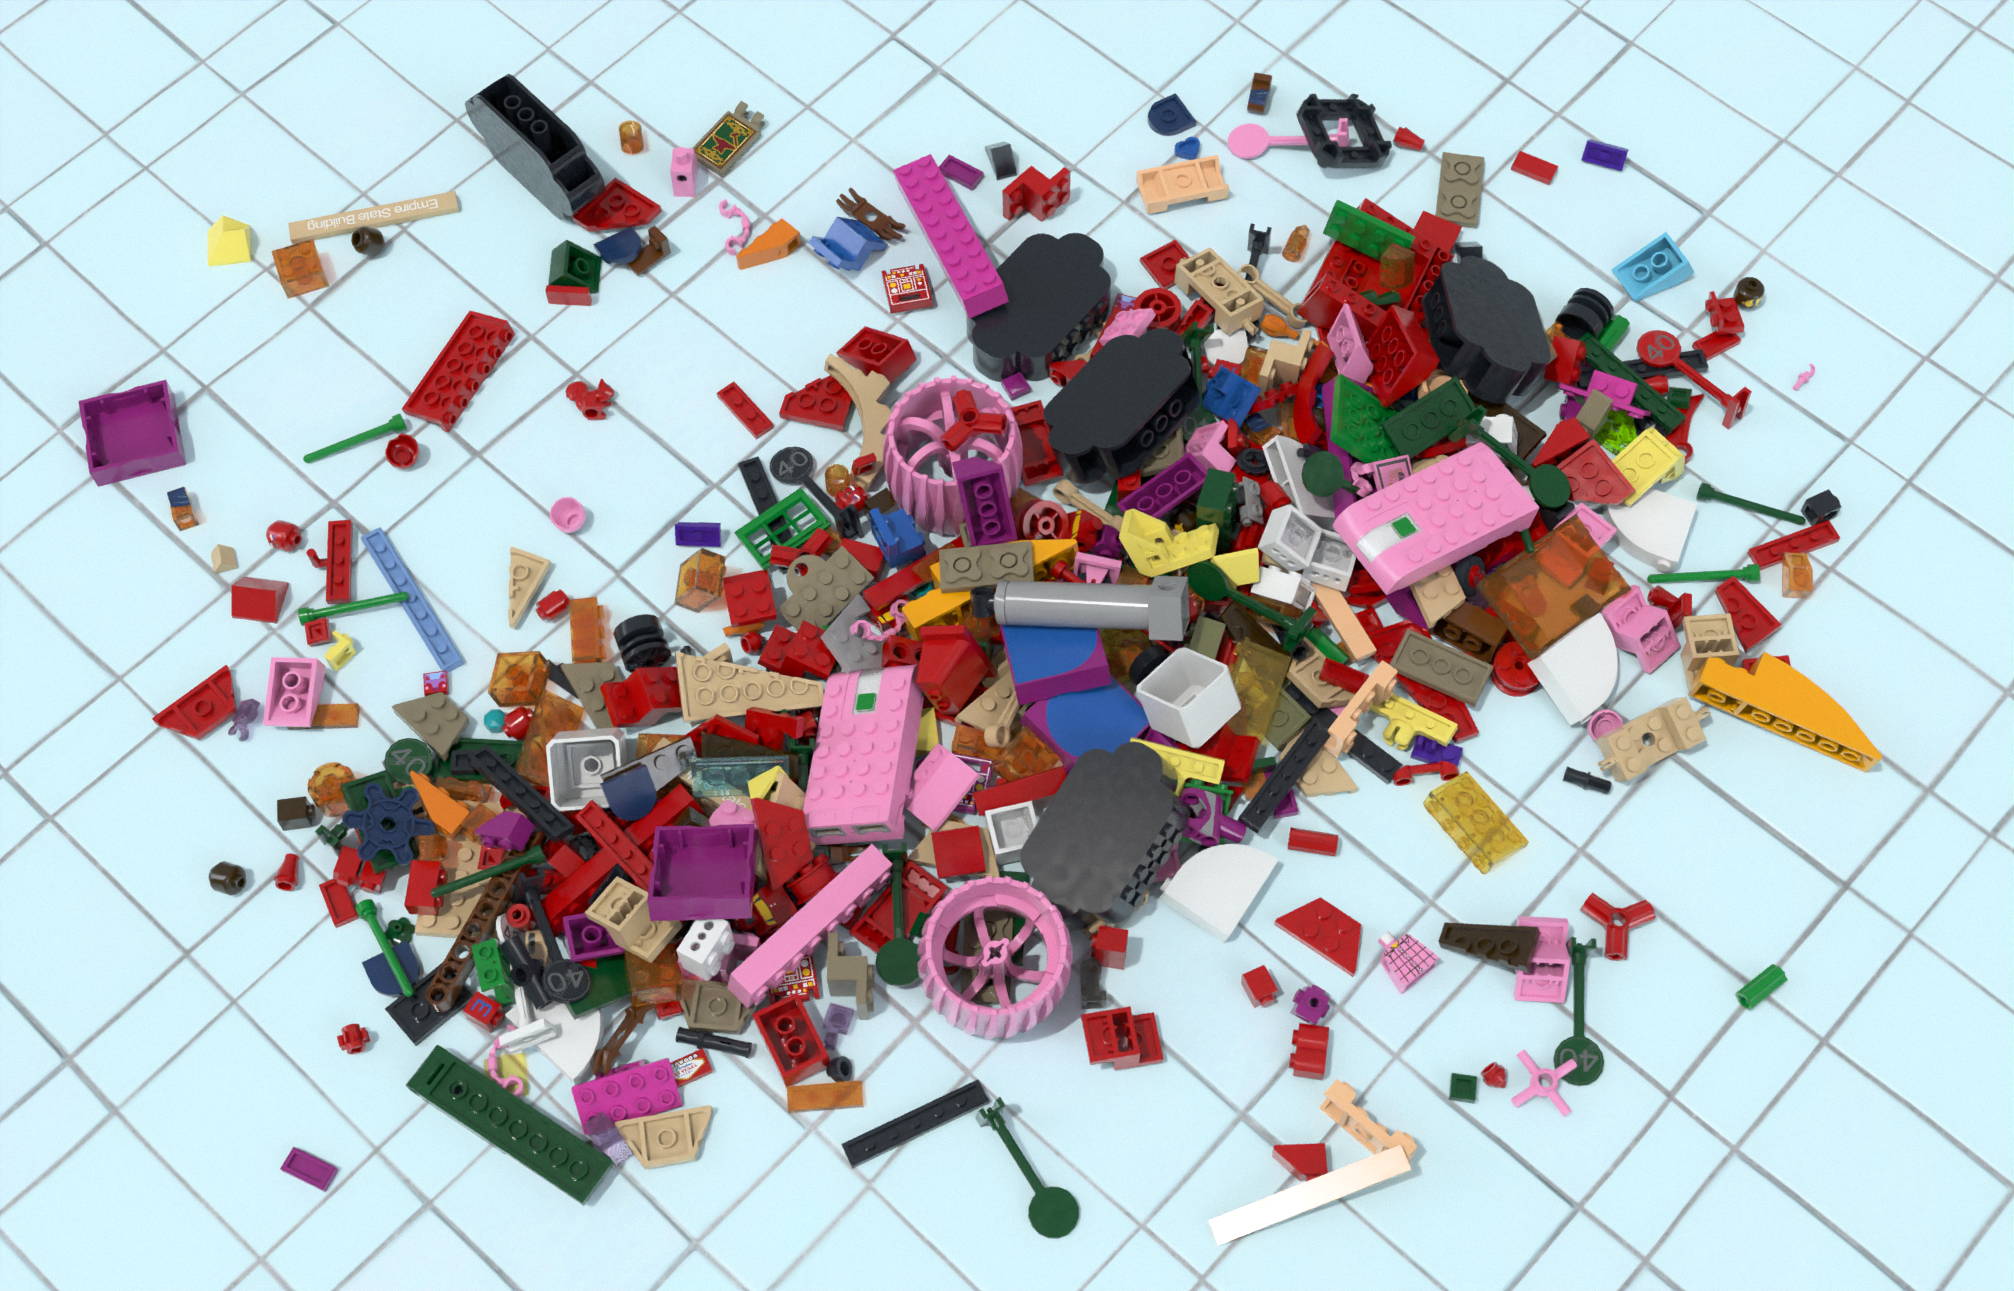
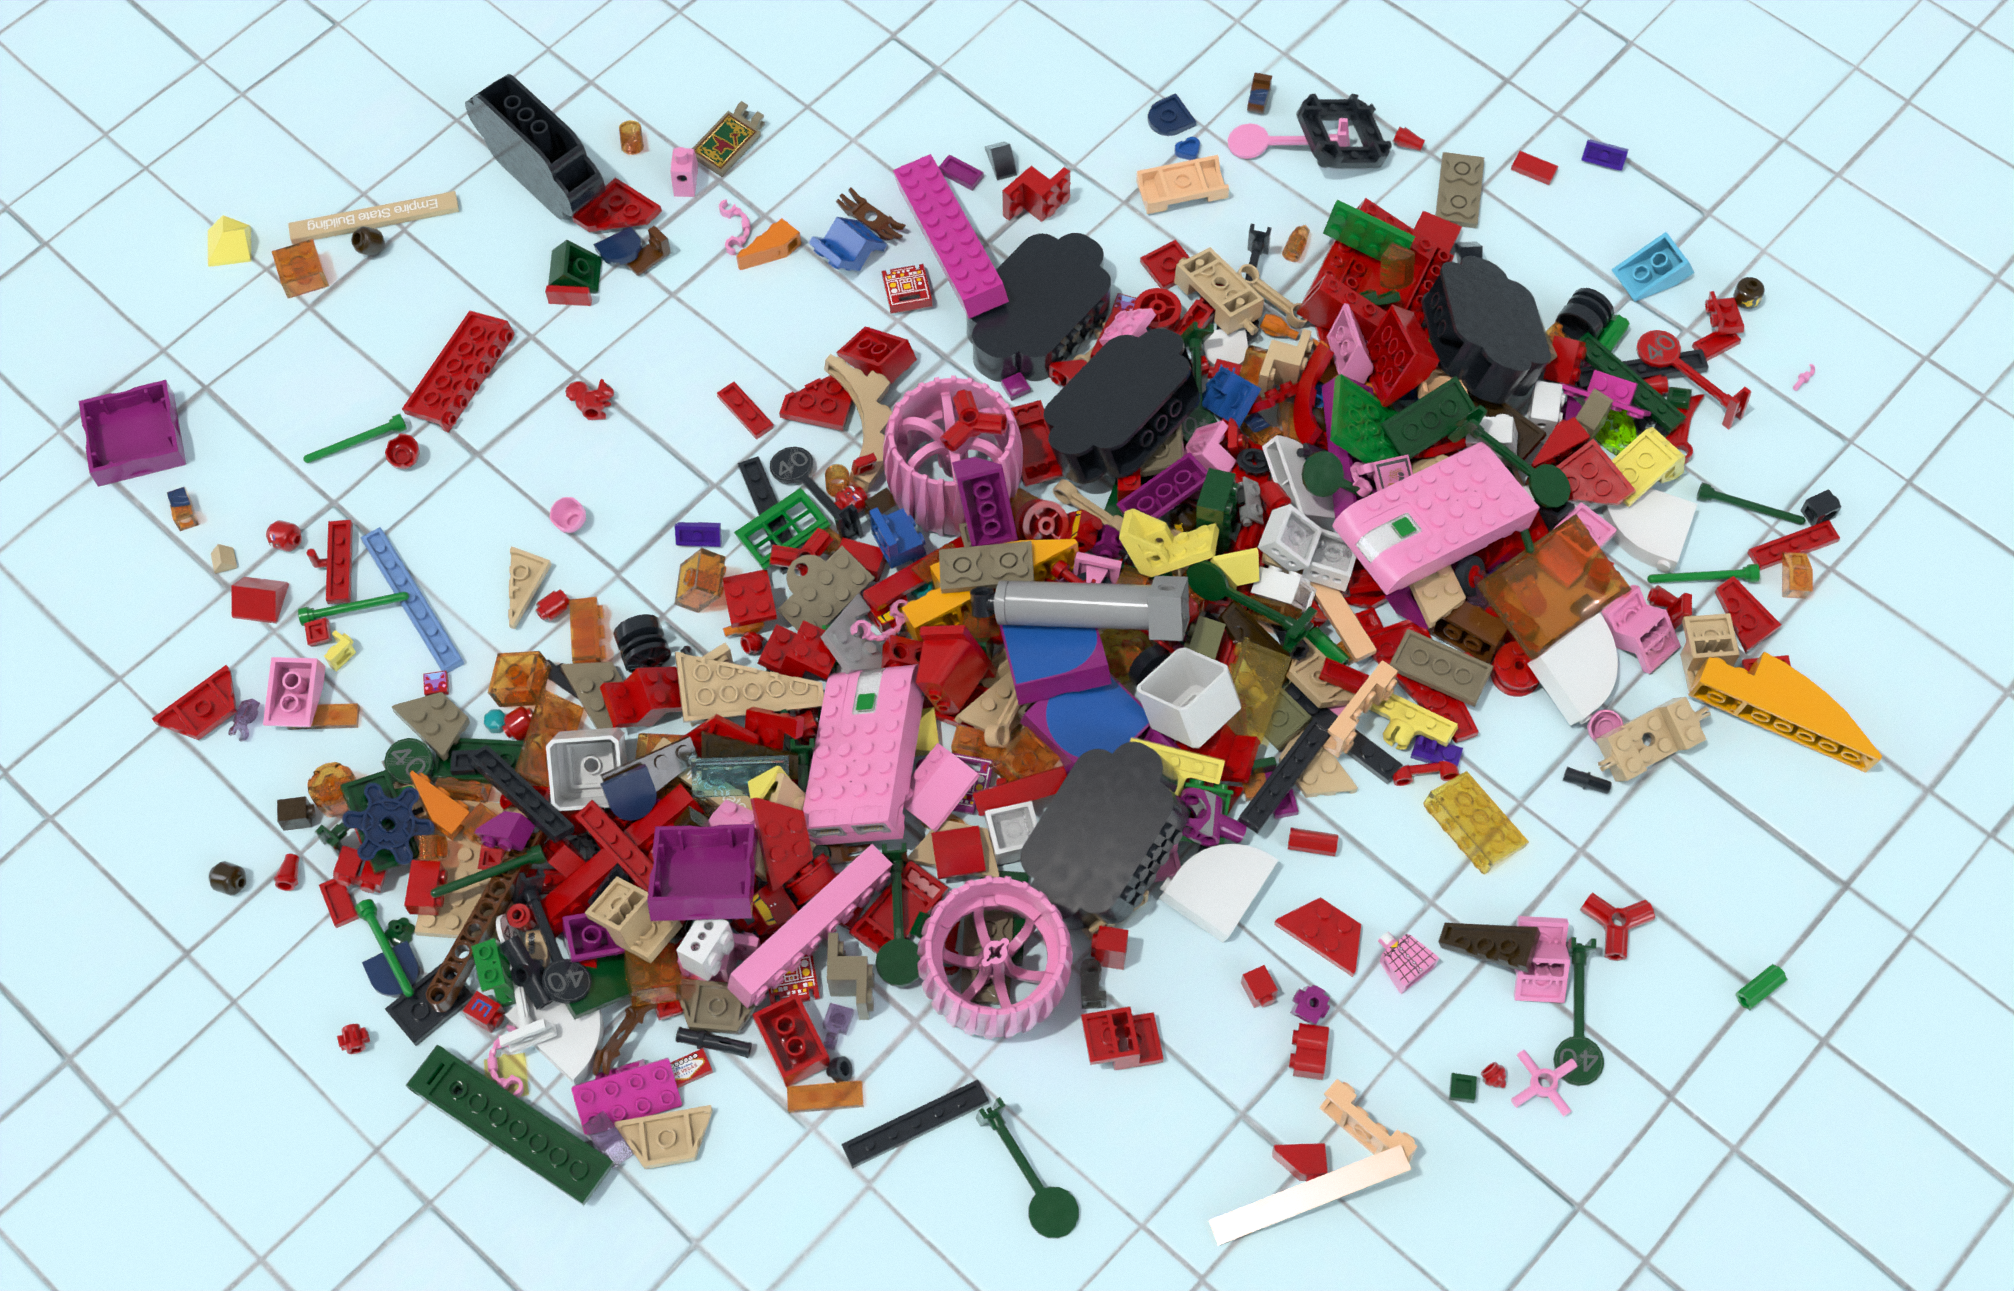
(309, 1169): magenta tile -> none
(1545, 406): none -> white piece

